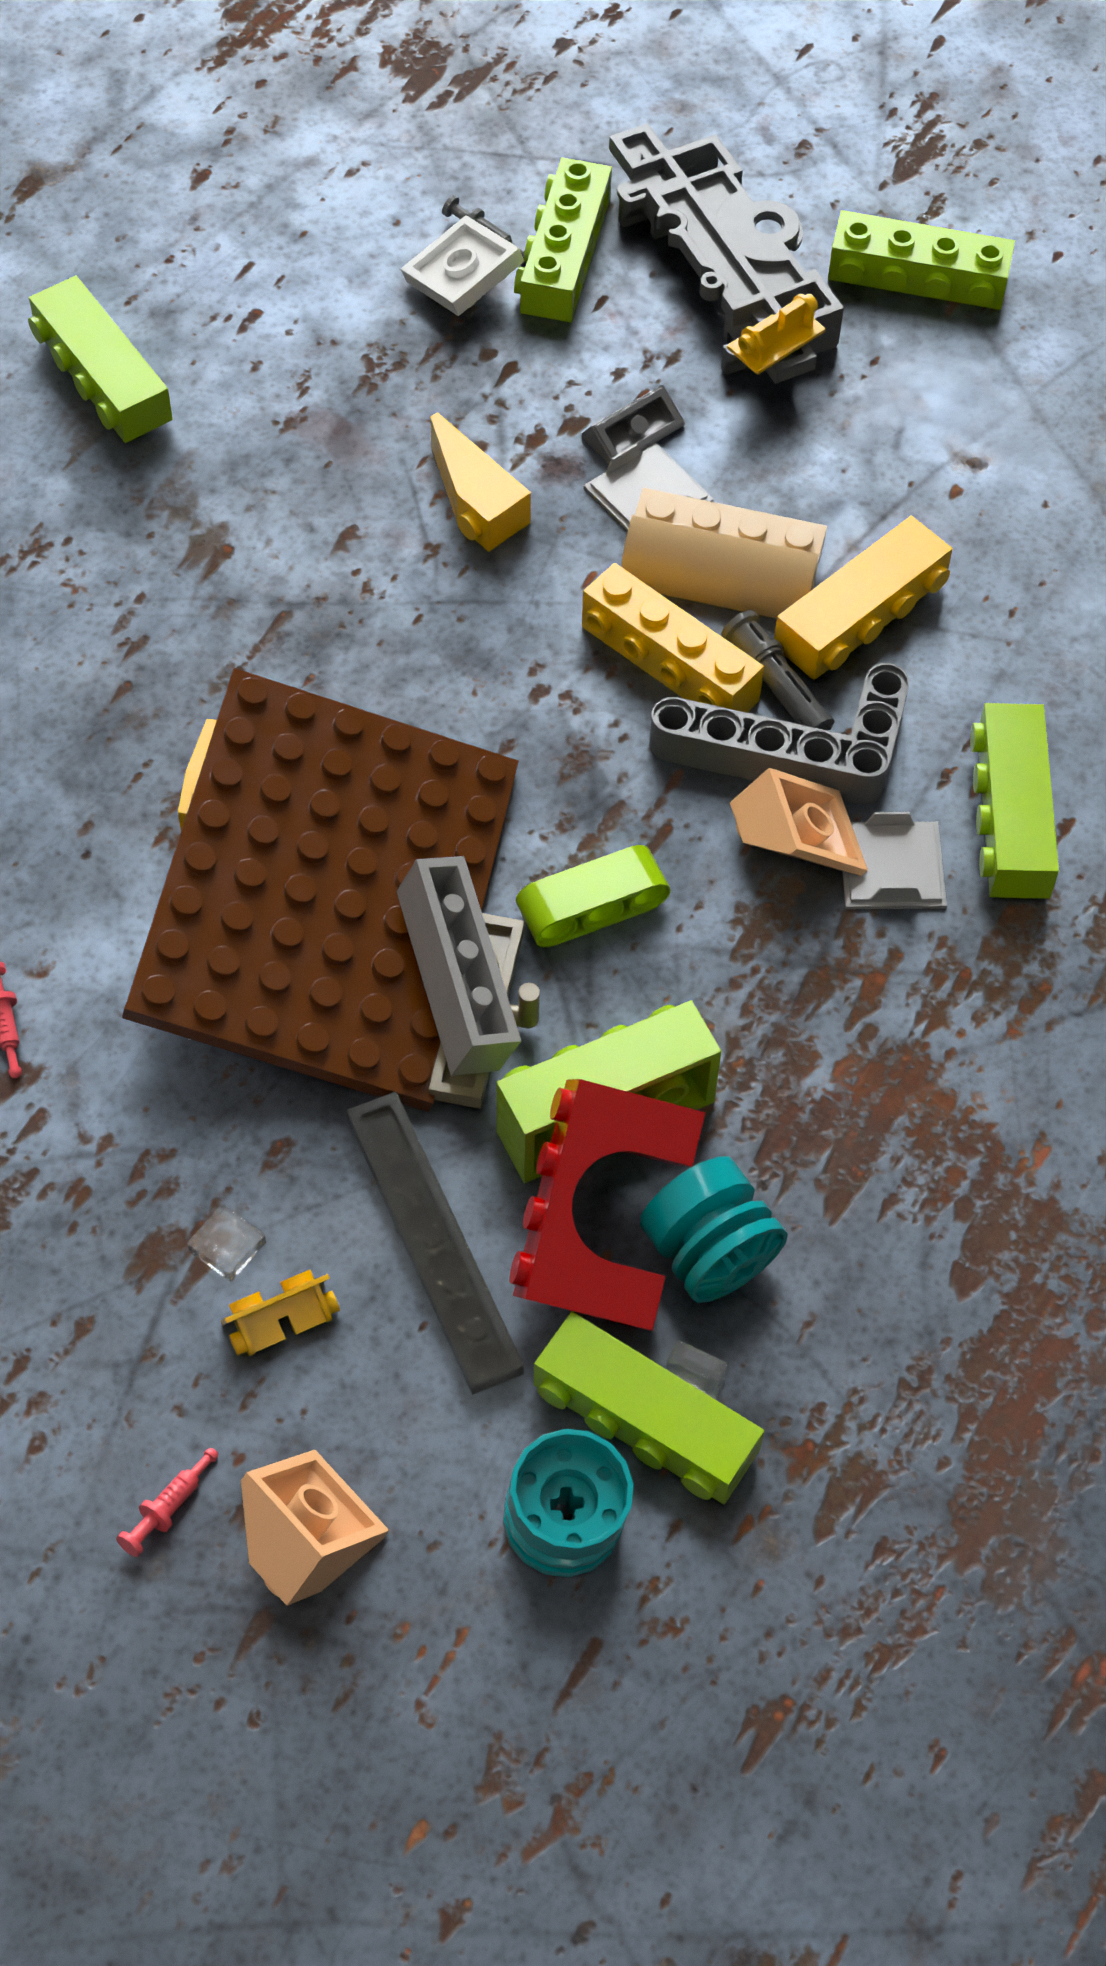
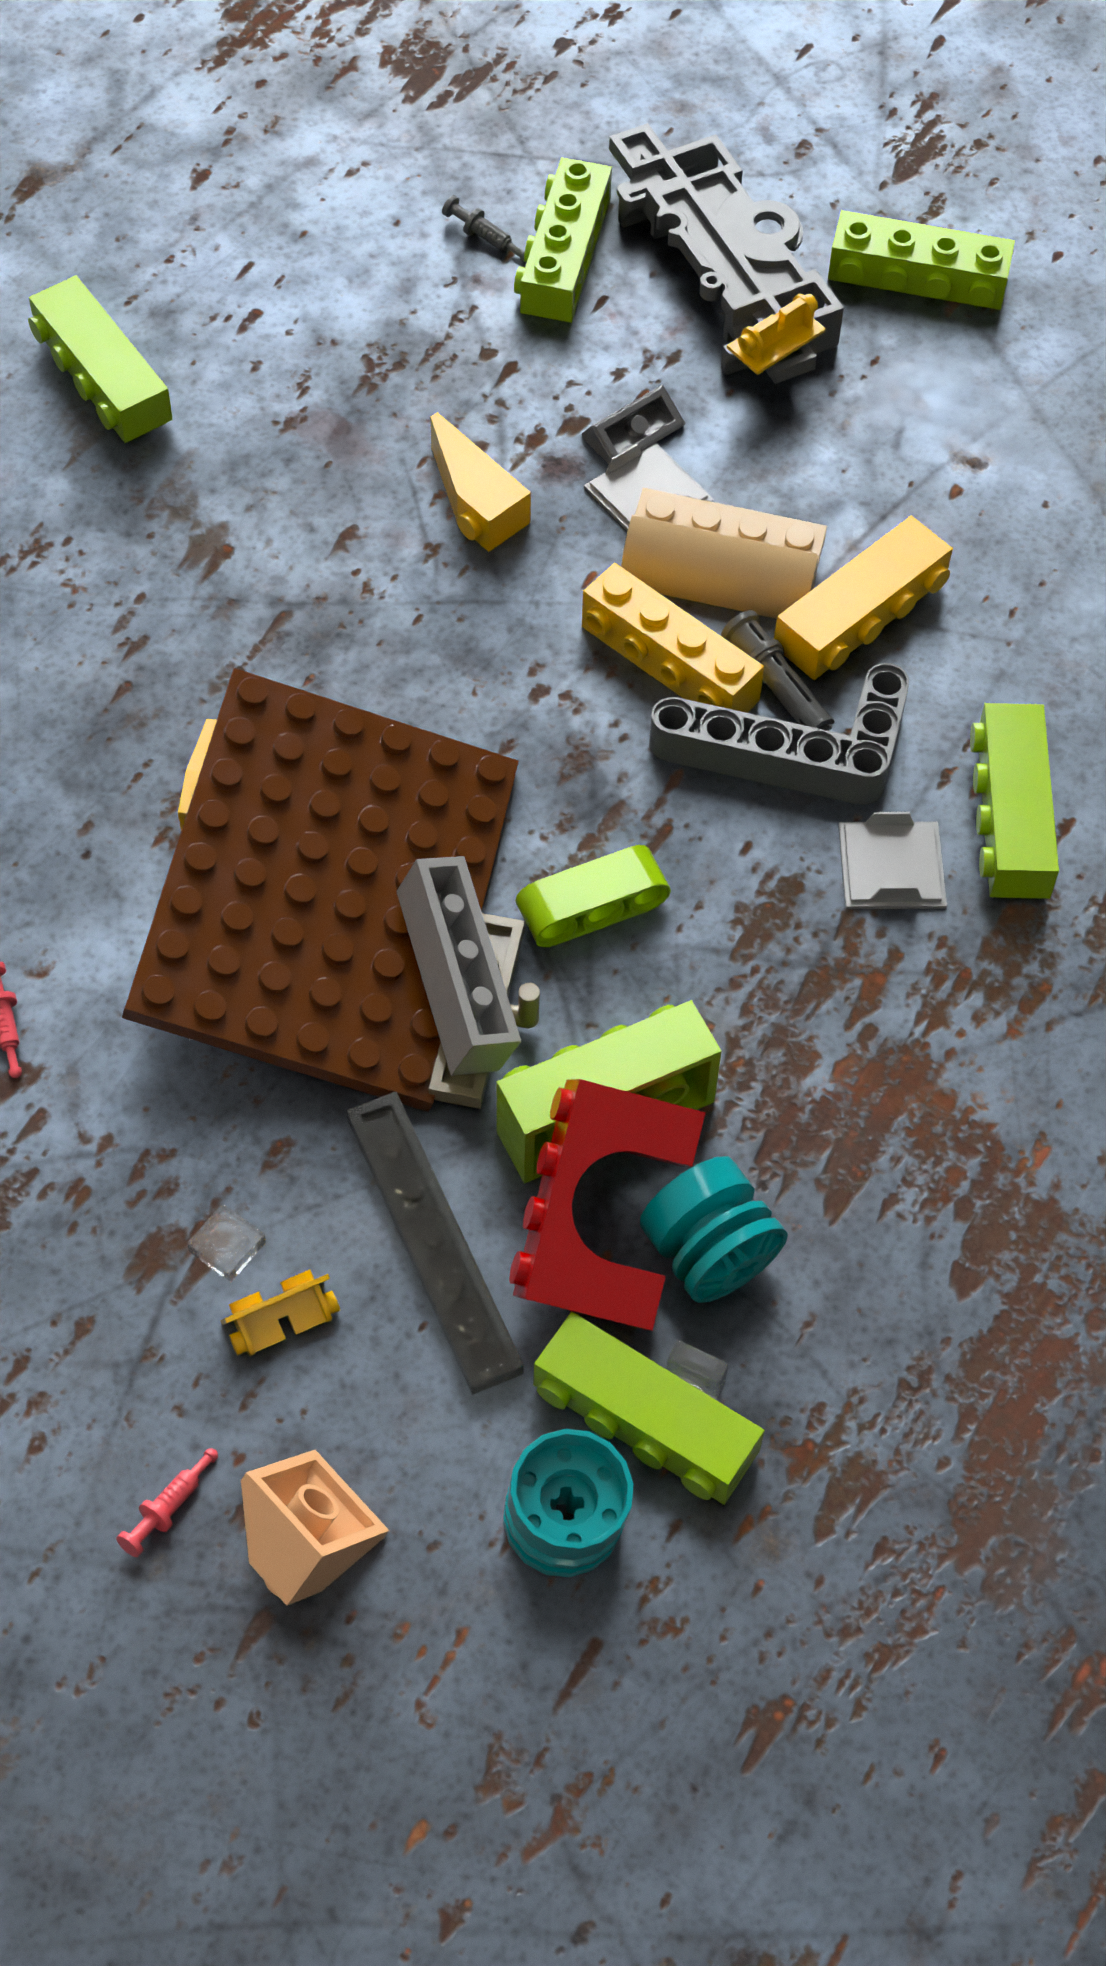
(462, 265): white plate -> none
(798, 821): light nougat slope -> none

